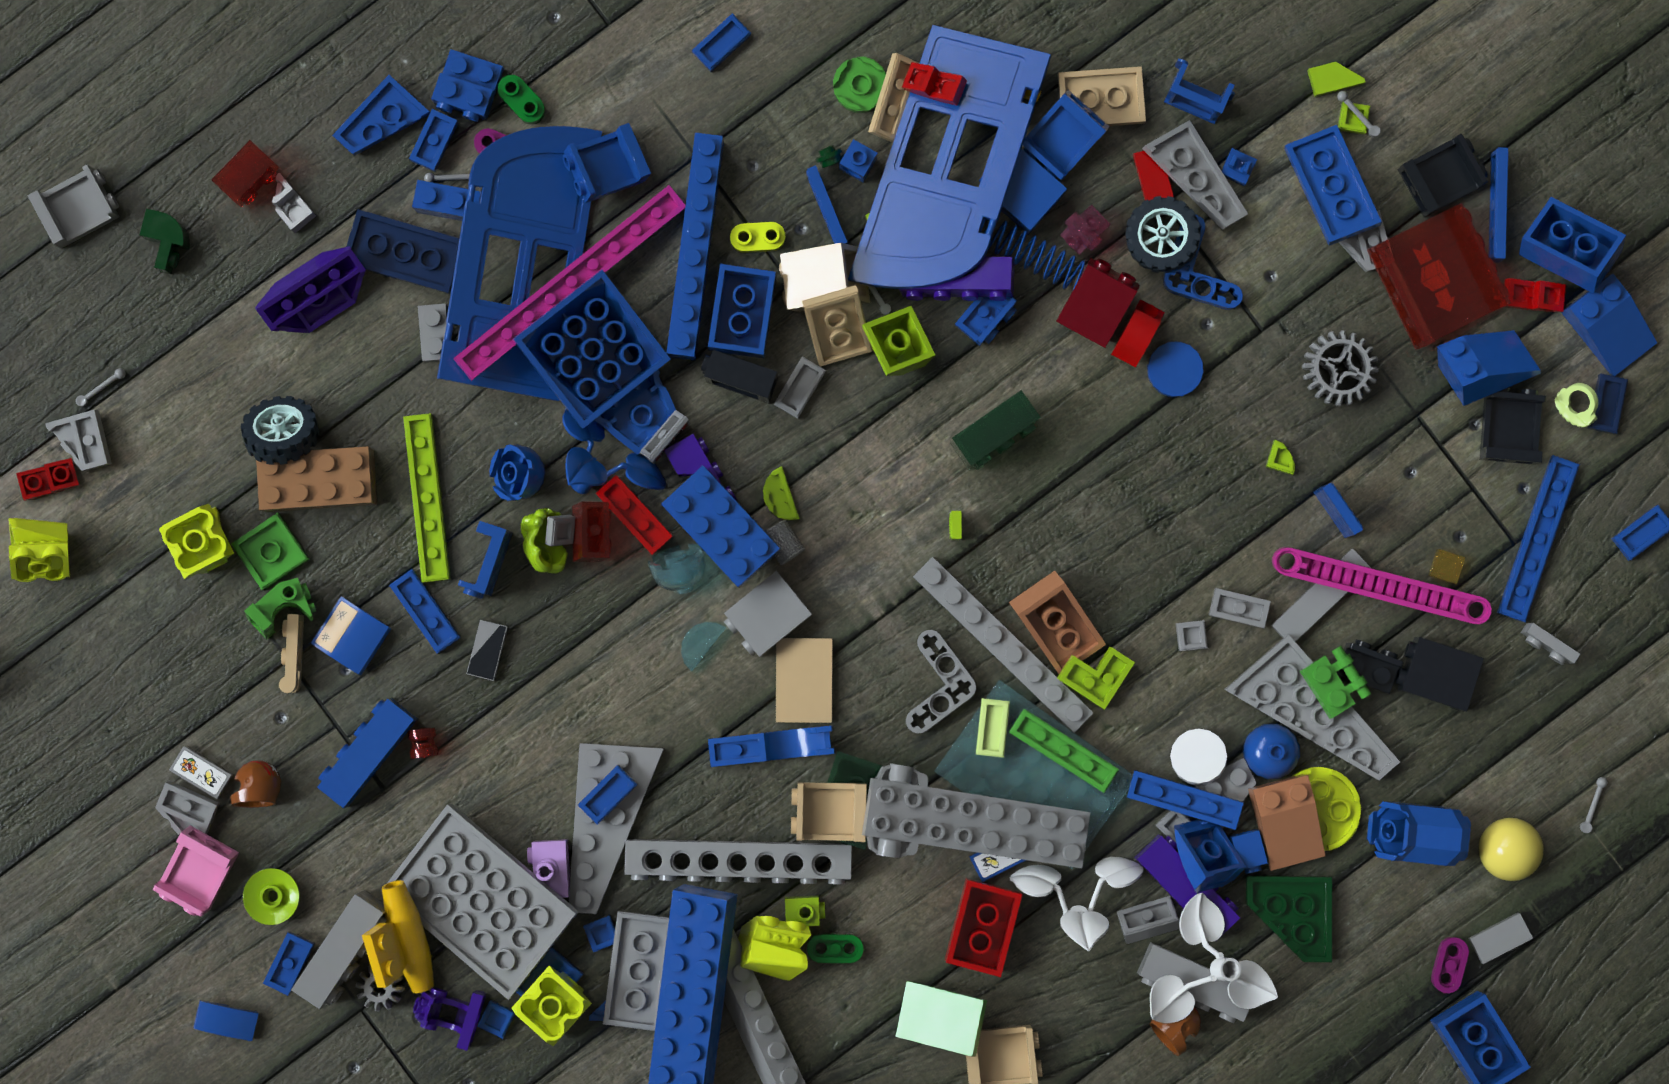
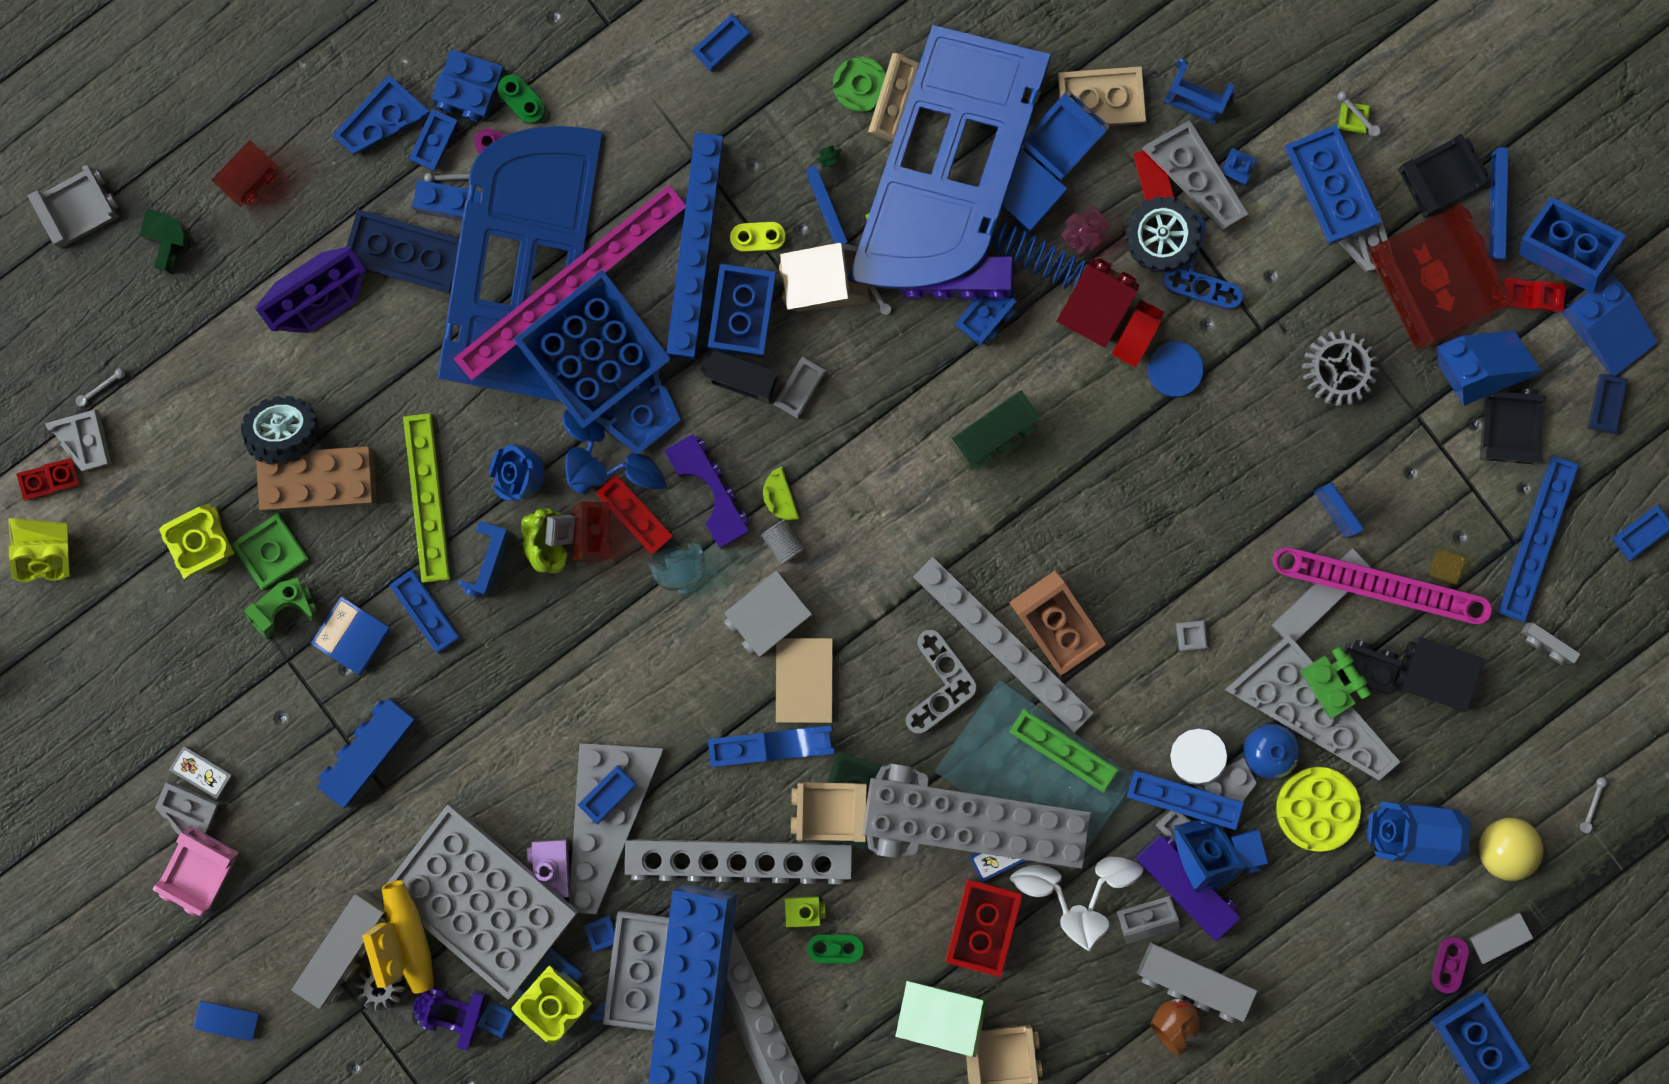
(257, 899): lime dish -> none
(258, 787): dark orange helmet -> none
(288, 963): blue plate -> none
(291, 205): light grey slope -> none
(292, 654): tan plate -> none
(422, 749): clear red wheel -> none
(432, 330): light grey plate -> none
(487, 650): black tile -> none
(606, 164): blue panel -> none
(665, 436): light grey slope -> none
(699, 641): clear light blue tile -> none
(721, 526): blue brick -> none
(774, 947): neon yellow piece -> none
(836, 325): tan tile -> none
(858, 161): blue brick -> none
(899, 342): lime slope -> none
(934, 84): red slope -> none
(955, 525): lime tile -> none
(992, 727): yellowish green tile -> none
(1100, 683): lime plate -> none
(1239, 608): light grey plate -> none
(1248, 981): white plant -> none
(1280, 459): lime tile -> none
(1287, 821): nougat slope -> none
(1296, 911): dark green plate -> none
(1332, 78): lime tile -> none
(1580, 419): yellowish green piece -> none

